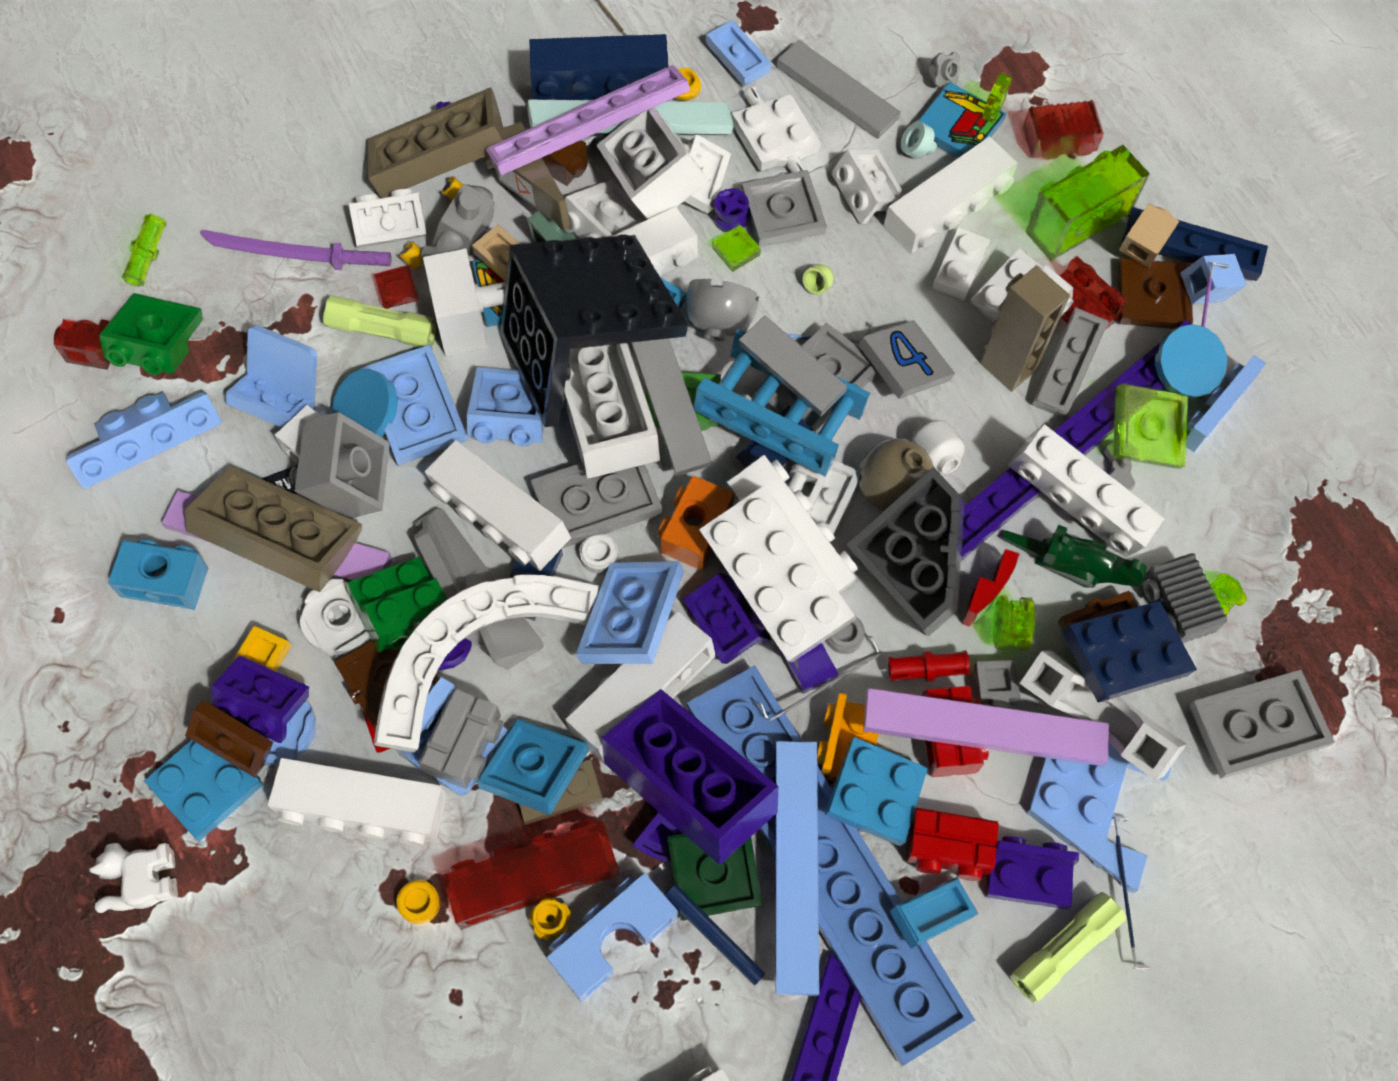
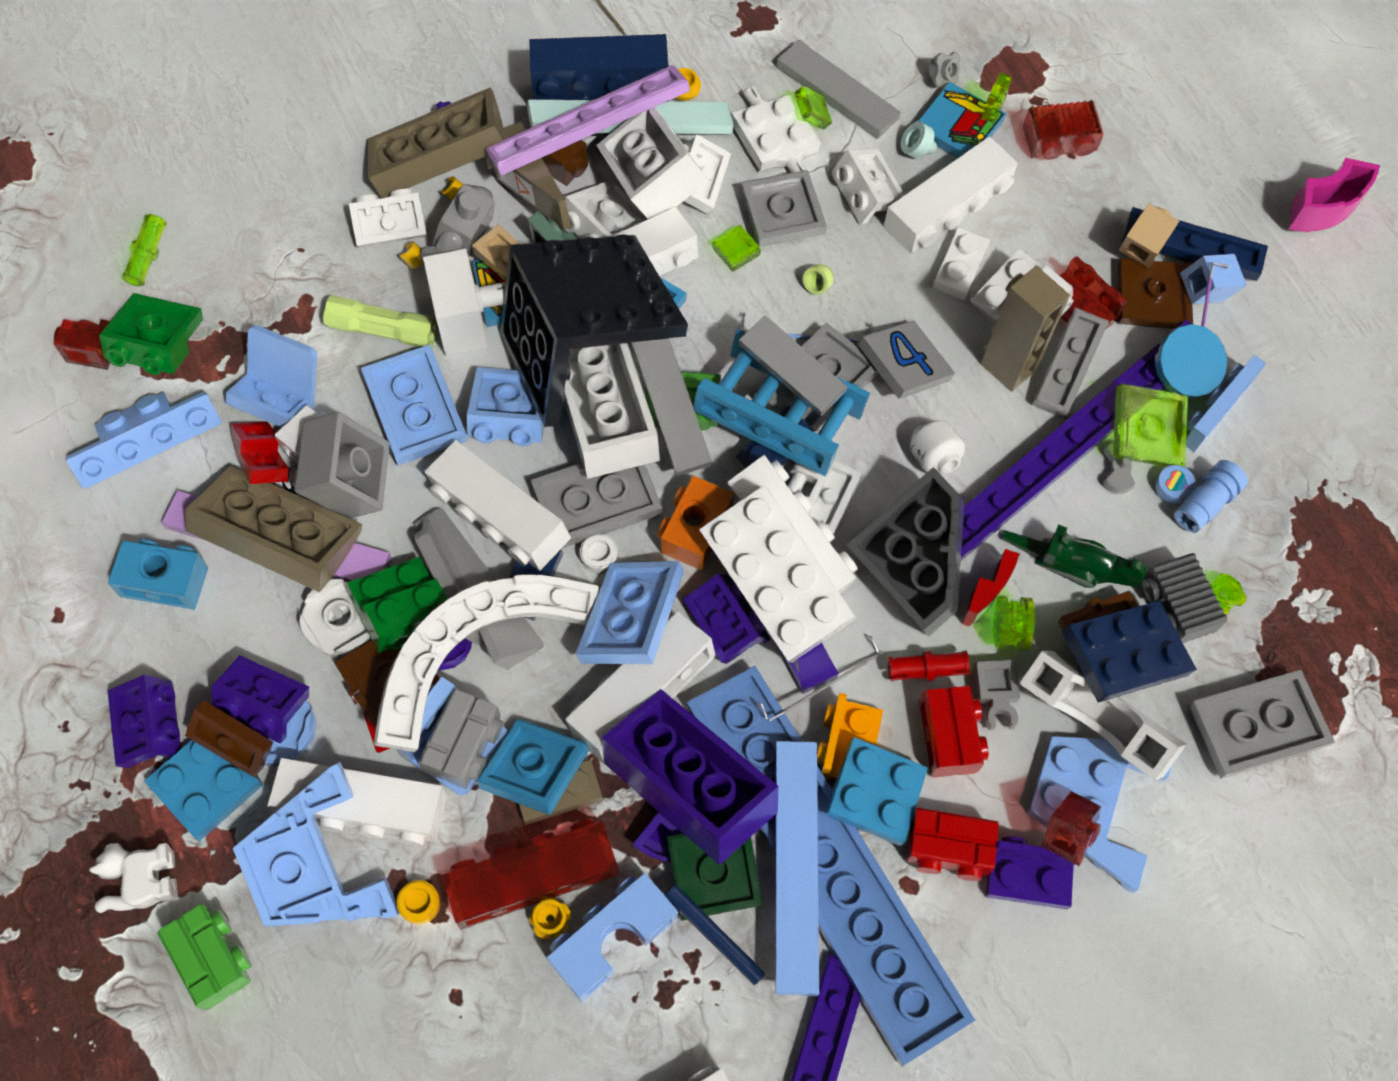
(143, 720): none -> dark purple bracket
(205, 956): none -> bright green brick
(259, 452): none -> red slope
(264, 648): yellow plate -> none
(293, 870): none -> light blue wing
(334, 255): medium lavender sword -> none
(367, 400): dark azure tile -> none
(396, 287): clear red tile -> none
(720, 308): light grey cylinder -> none
(725, 203): dark purple wheel -> none
(738, 53): light blue plate -> none
(813, 107): none -> clear neon green tile
(848, 638): light grey tile -> none
(891, 470): dark tan cylinder -> none
(933, 912): dark azure tile -> none
(986, 727): lavender tile -> none
(1048, 965): yellowish green axle -> none
(1073, 828): none -> clear red brick
(1086, 201): clear neon green brick -> none
(1086, 491): white brick -> none
(1122, 819): dark blue piece -> none
(1175, 484): none -> light blue tile
(1217, 488): none -> light blue axle
(1332, 199): none -> dark pink brick

